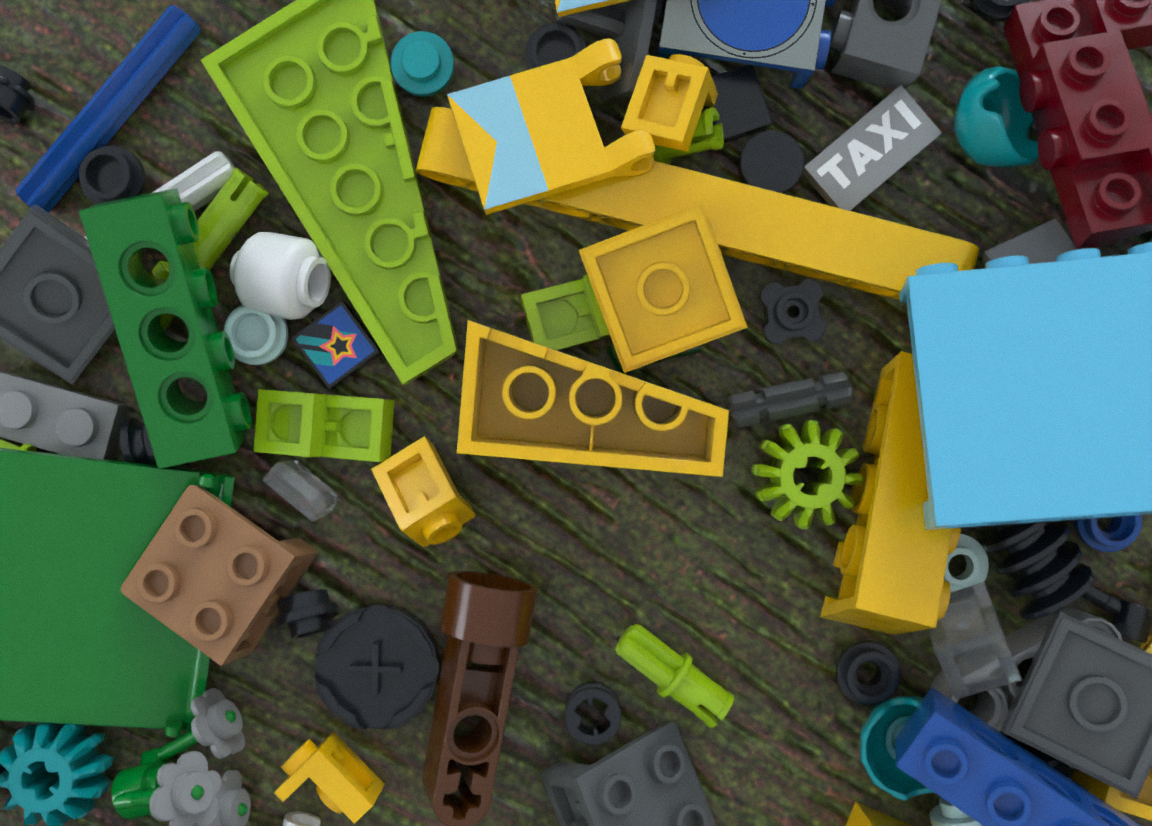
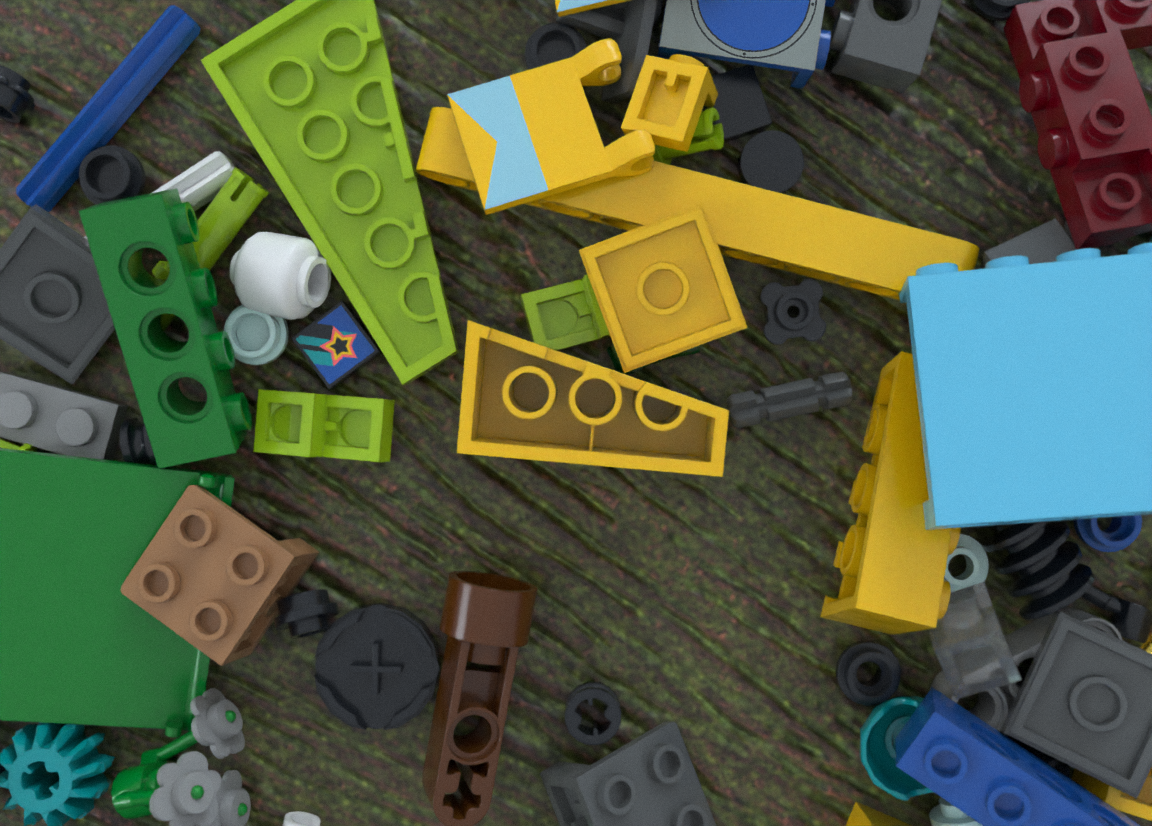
(302, 489): clear tile -> none
(339, 775): yellow bracket -> none
(422, 64): teal plate -> none
(422, 494): yellow bracket -> none
(674, 675): lime axle -> none
(818, 493): lime gear -> none
(871, 150): light grey tile -> none
(993, 122): teal hair -> none

